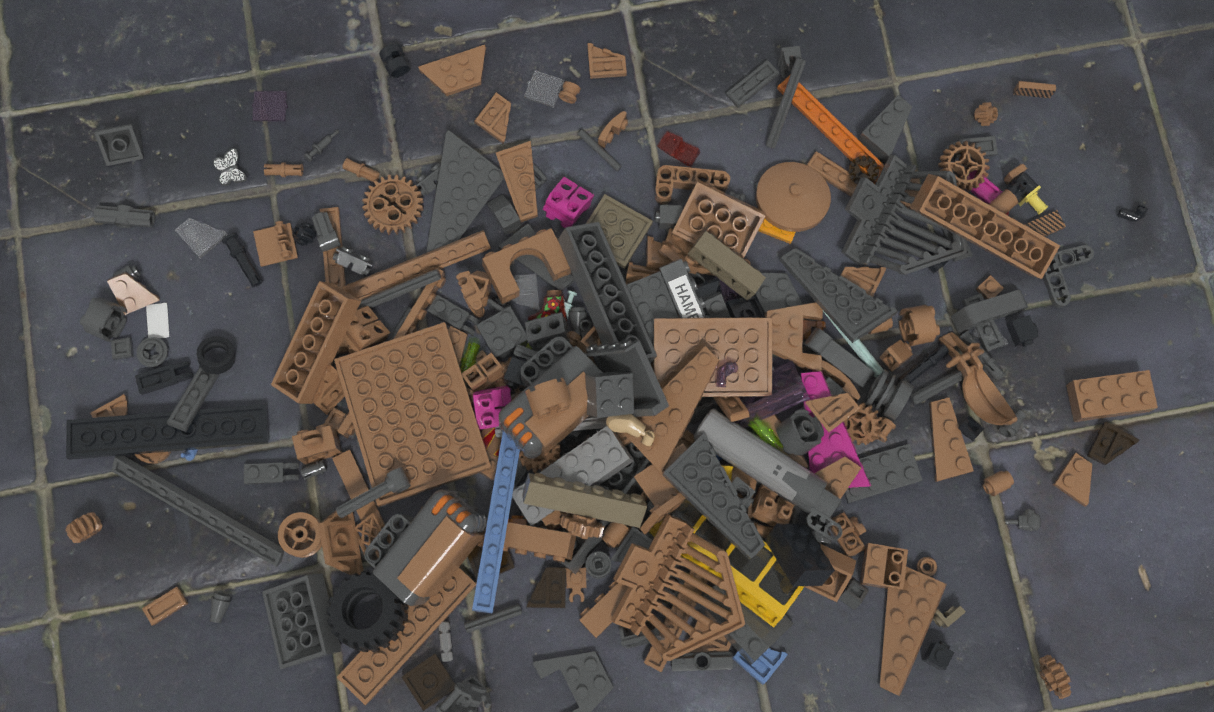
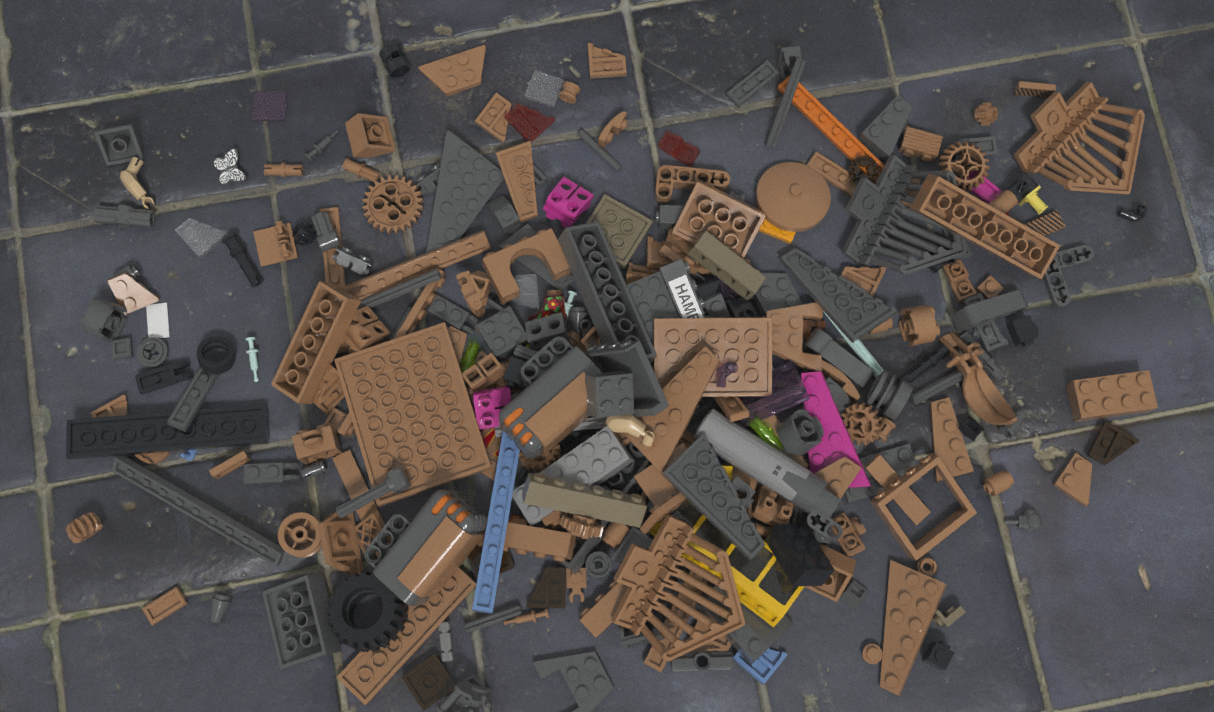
(131, 182): none -> tan arm
(230, 465): none -> medium nougat tile
(253, 357): none -> light aqua piece
(369, 135): none -> medium nougat slope
(527, 122): none -> clear red wing
(528, 617): none -> medium nougat piece
(549, 396): medium nougat brick -> none
(833, 409): medium nougat wing -> none
(872, 653): none -> medium nougat plate
(883, 566): medium nougat slope -> none
(896, 355): medium nougat slope -> none
(906, 500): none -> medium nougat tile
(920, 144): none -> medium nougat brick
(943, 529): none -> medium nougat window
(958, 280): none -> medium nougat slope
(1015, 173): medium nougat tile -> none
(1055, 677): medium nougat gear -> none
(1059, 126): none -> medium nougat plate

